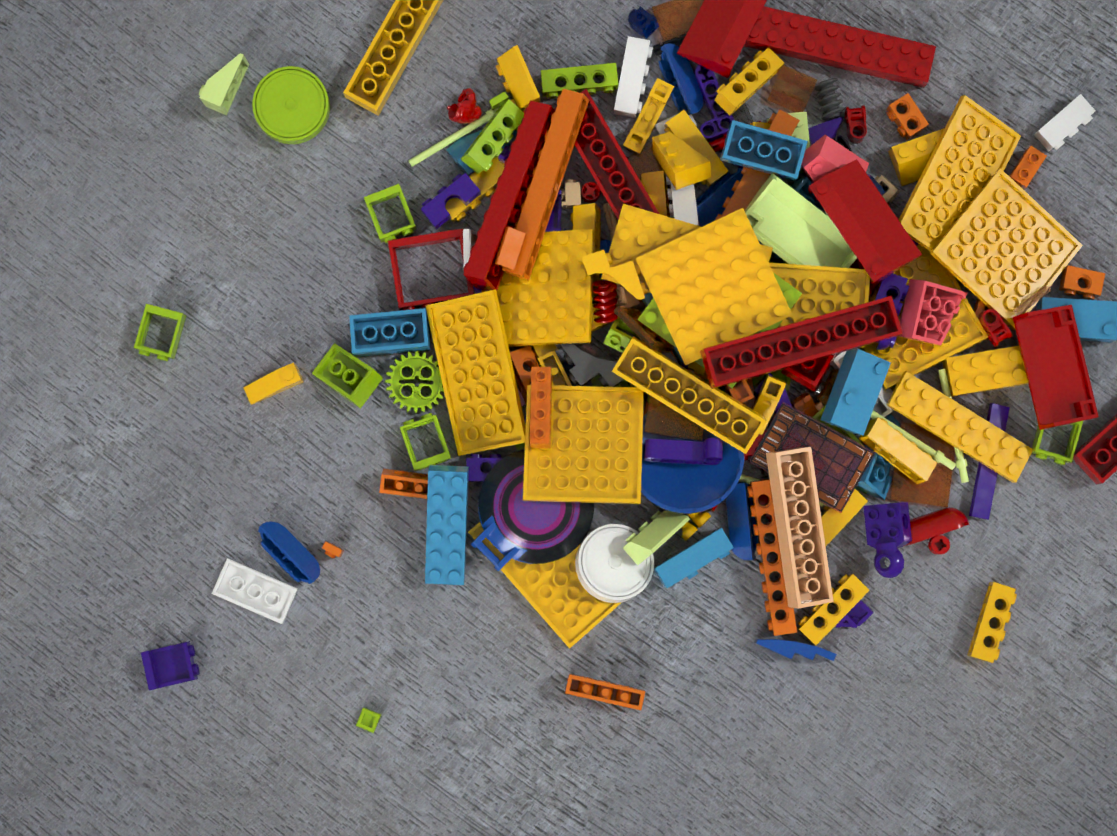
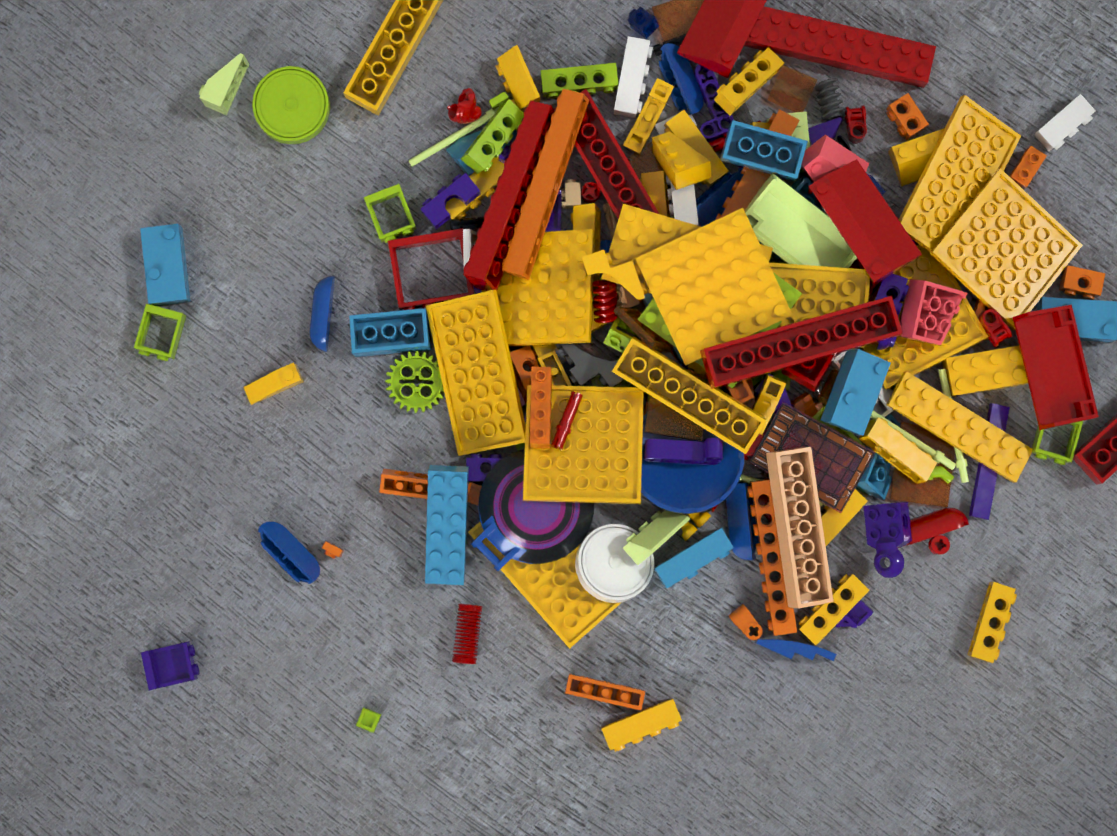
(165, 265): none -> dark azure brick
(254, 591): white tile -> none
(322, 313): none -> blue brick
(347, 375): lime slope -> none
(434, 460): lime window -> none
(466, 223): none -> black axle
(473, 493): none -> orange plate
(474, 619): none -> red piece
(510, 248): orange tile -> none
(563, 428): none -> red pin
(640, 724): none -> yellow brick
(744, 620): none -> orange piece
(892, 191): tan brick -> none
(941, 472): none -> lime arm
(1030, 298): light nougat piece -> none

